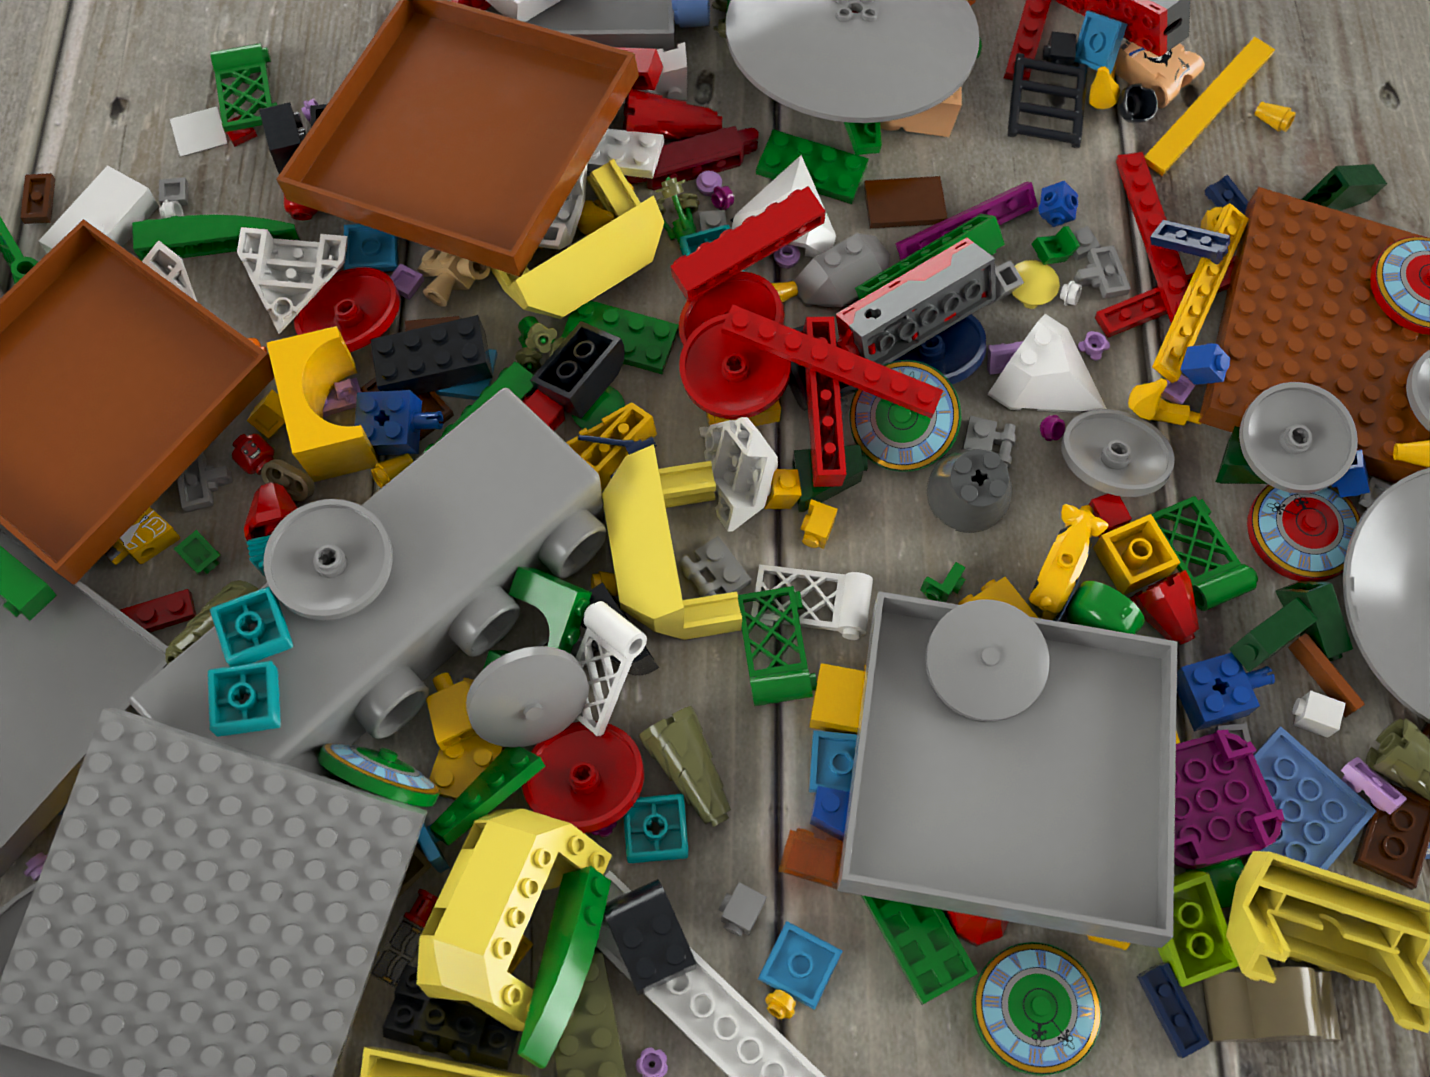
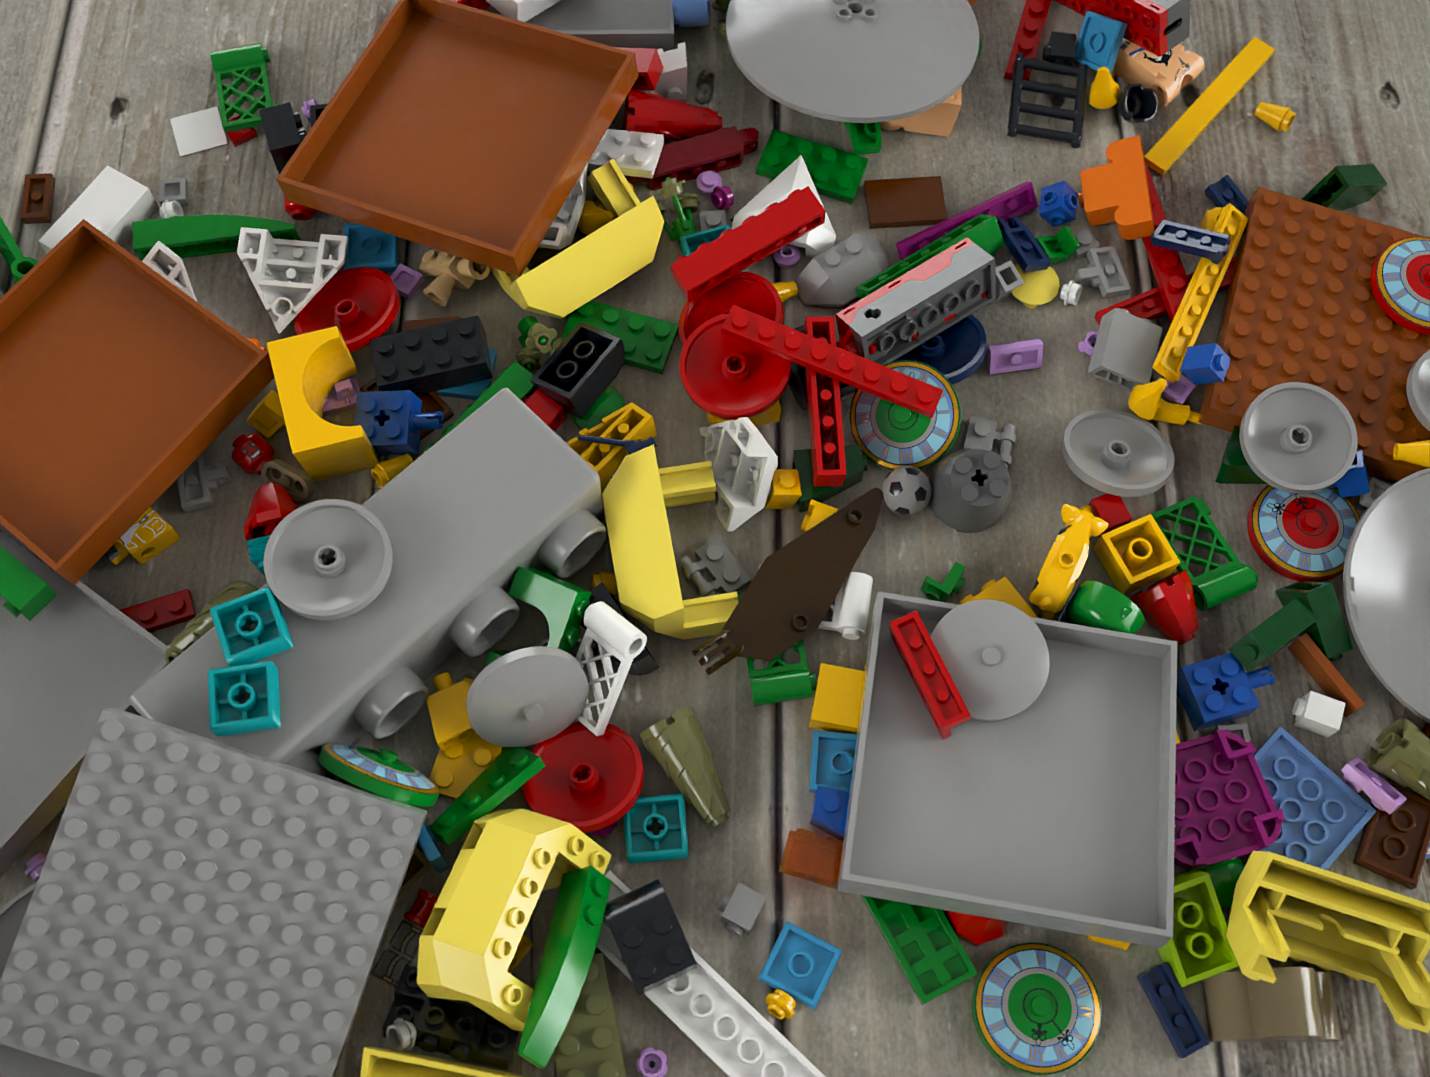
(198, 553): green bracket -> none
(401, 1035): none -> light grey plate
(795, 586): none -> dark brown wing
(906, 490): none -> light grey piece
(928, 673): none -> red fence
(1023, 245): none -> dark blue hinge
(1047, 374): white wedge -> none
(1052, 428): magenta plate -> none
(1119, 190): none -> orange brick
(1124, 349): none -> light grey brick

